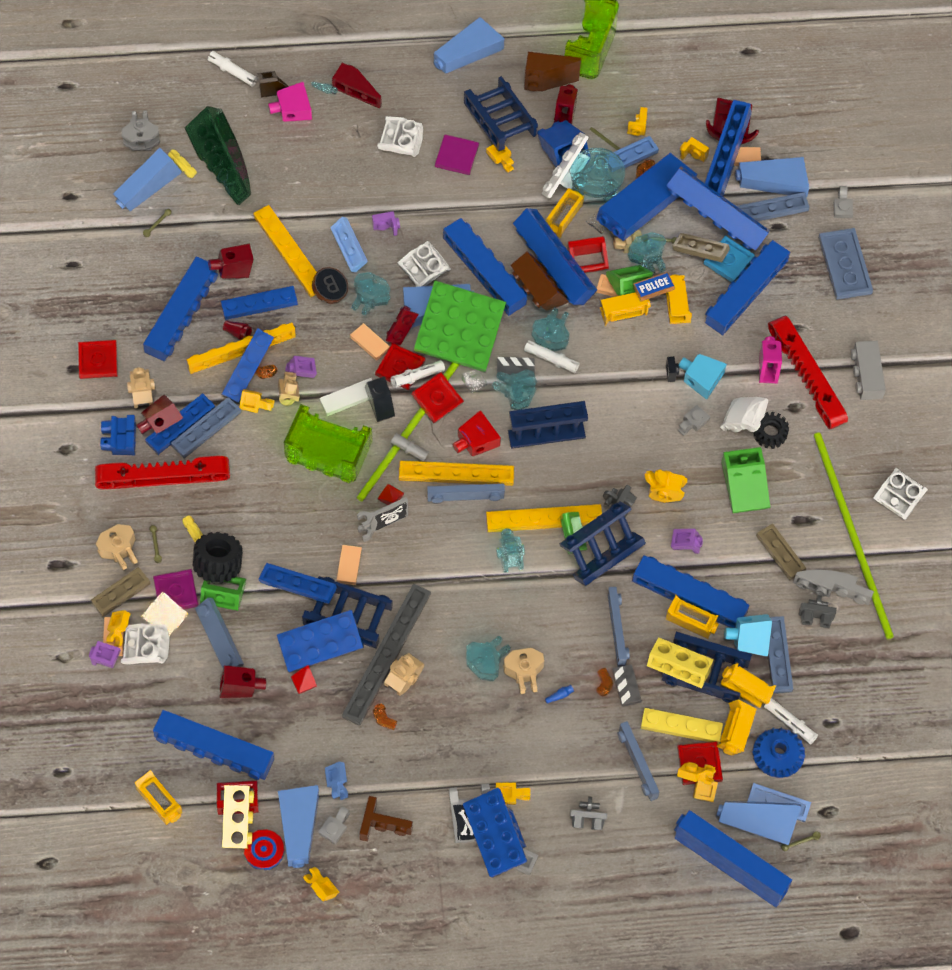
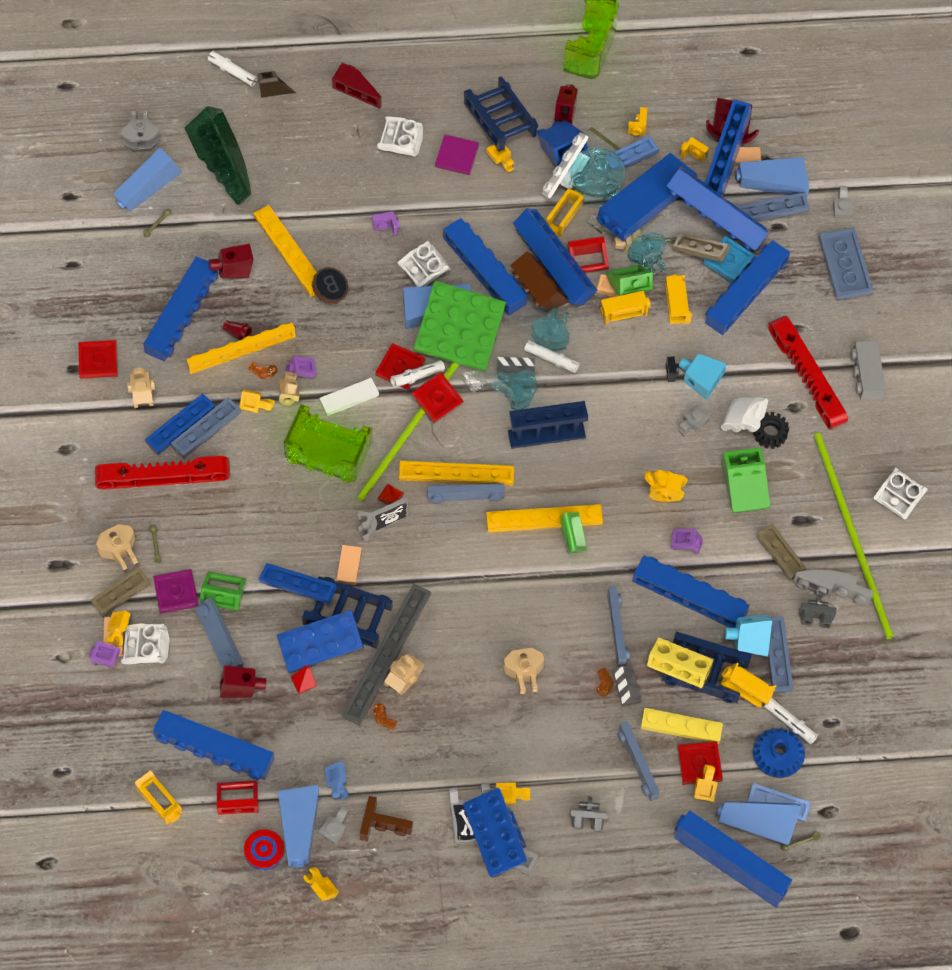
(122, 435): blue hips -> none
(159, 416): dark red torso -> none
(165, 612): clear yellow piece -> none
(182, 164): light yellow axle -> none
(192, 527): light yellow axle -> none
(217, 557): black tyre -> none
(230, 808): light yellow brick -> none
(247, 365): blue plate -> none
(259, 302): blue plate -> none
(292, 103): dark pink torso -> none
(327, 88): clear light blue piece -> none
(349, 244): light blue plate -> none
(369, 292): clear light blue hinge -> none
(369, 342): light nougat tile -> none
(380, 399): black slope -> none
(402, 326): dark red hinge -> none
(409, 447): light grey pin -> none
(468, 46): medium blue slope -> none
(477, 436): red torso -> none
(485, 659): clear light blue hinge -> none
(510, 551): clear light blue hinge -> none
(550, 71): reddish brown slope -> none
(561, 693): blue piece -> none
(616, 551): dark blue fence -> none
(624, 495): dark grey hips -> none
(644, 166): clear orange arm -> none
(654, 286): tile -> none
(692, 618): yellow window -> none
(694, 773): yellow plate -> none
(737, 727): yellow window -> none
(770, 353): dark pink torso -> none

